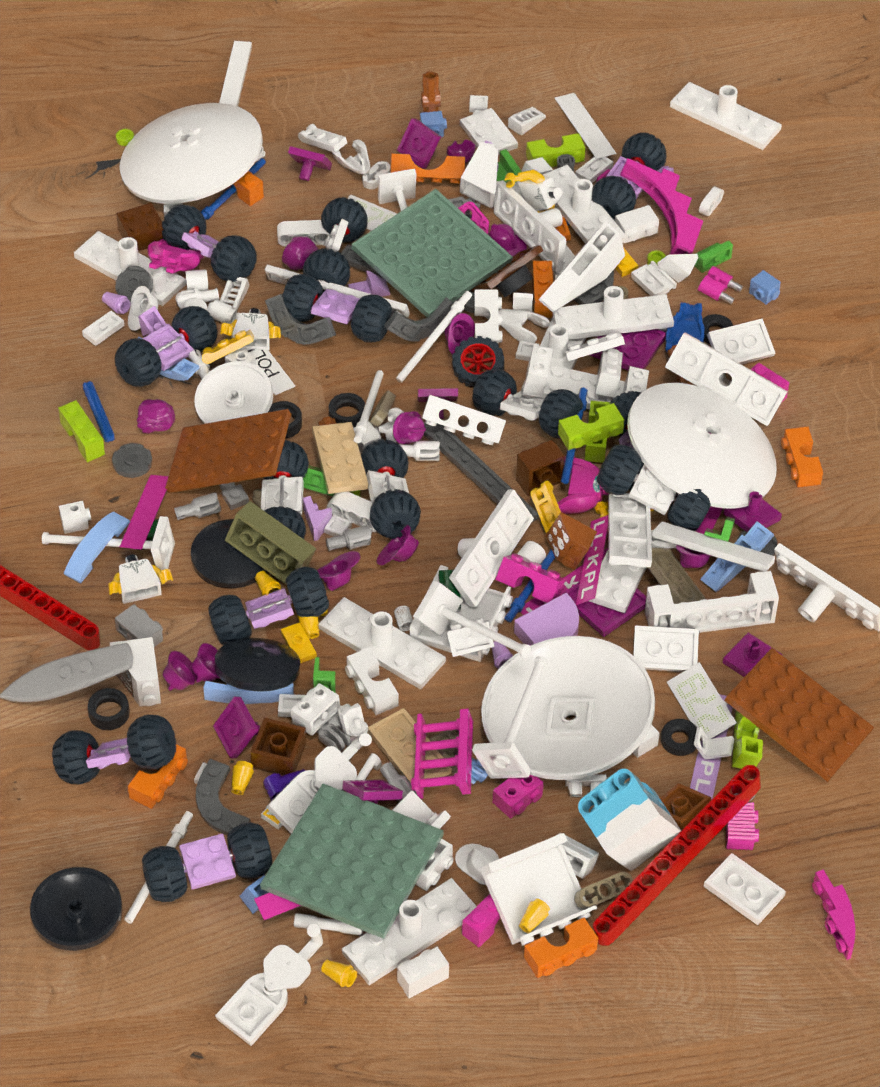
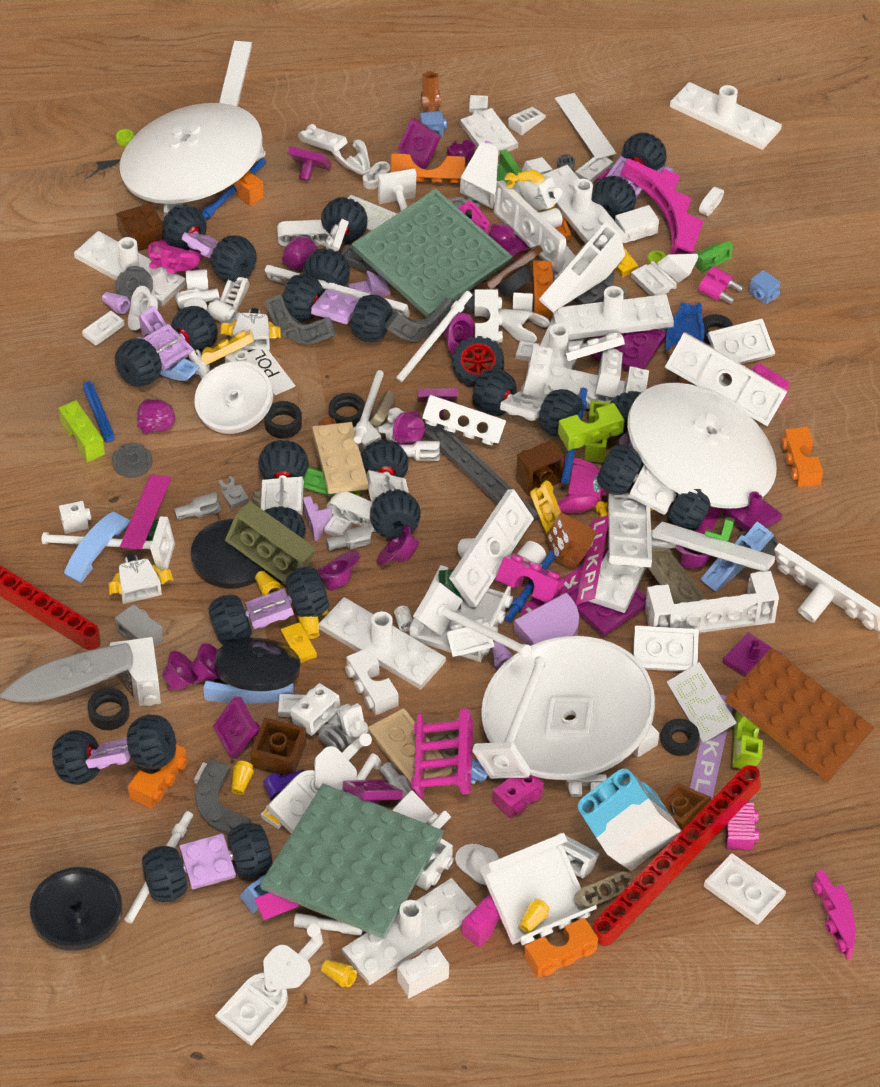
(228, 451): dark orange plate -> none
(326, 678): bright green panel -> none
(570, 145): lime arch -> none
(713, 747): white bracket -> none

